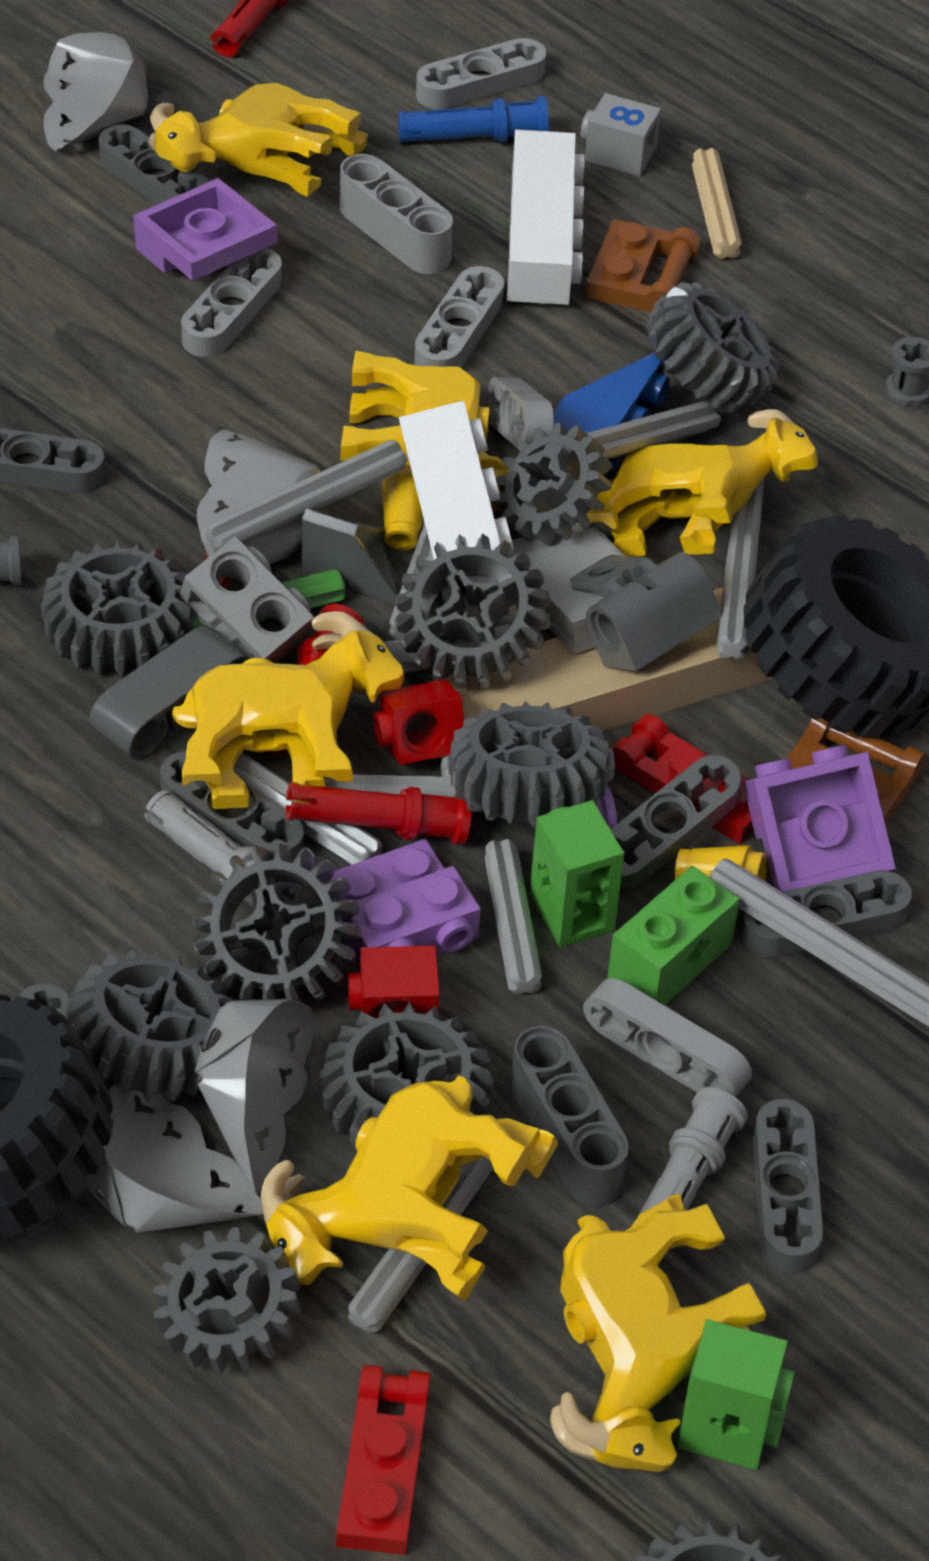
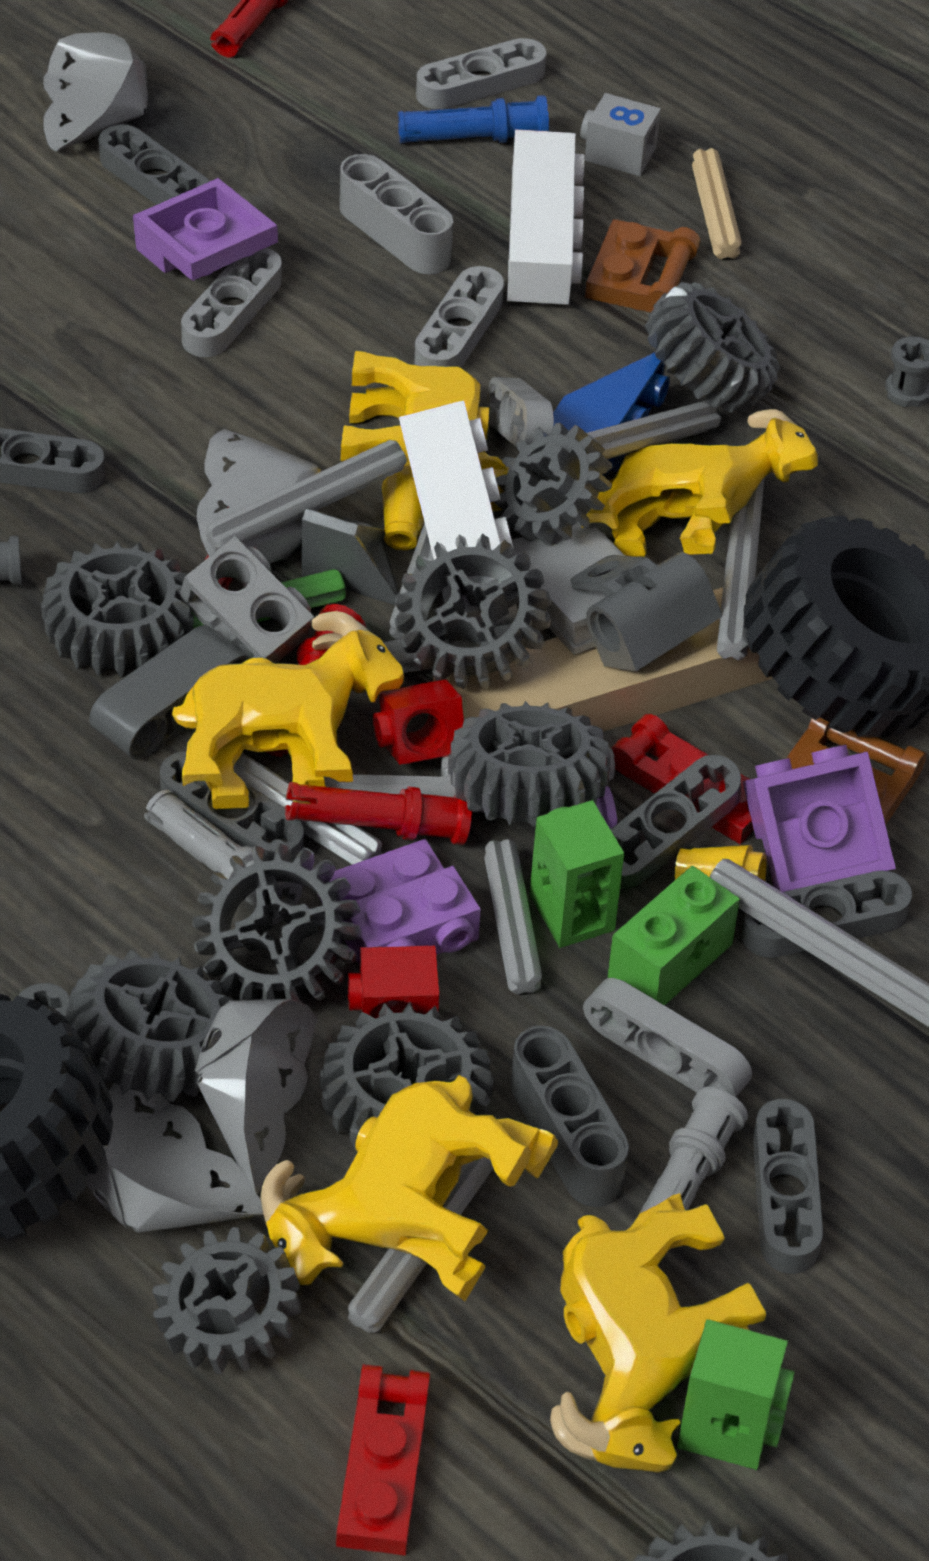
(258, 134): yellow animal -> none

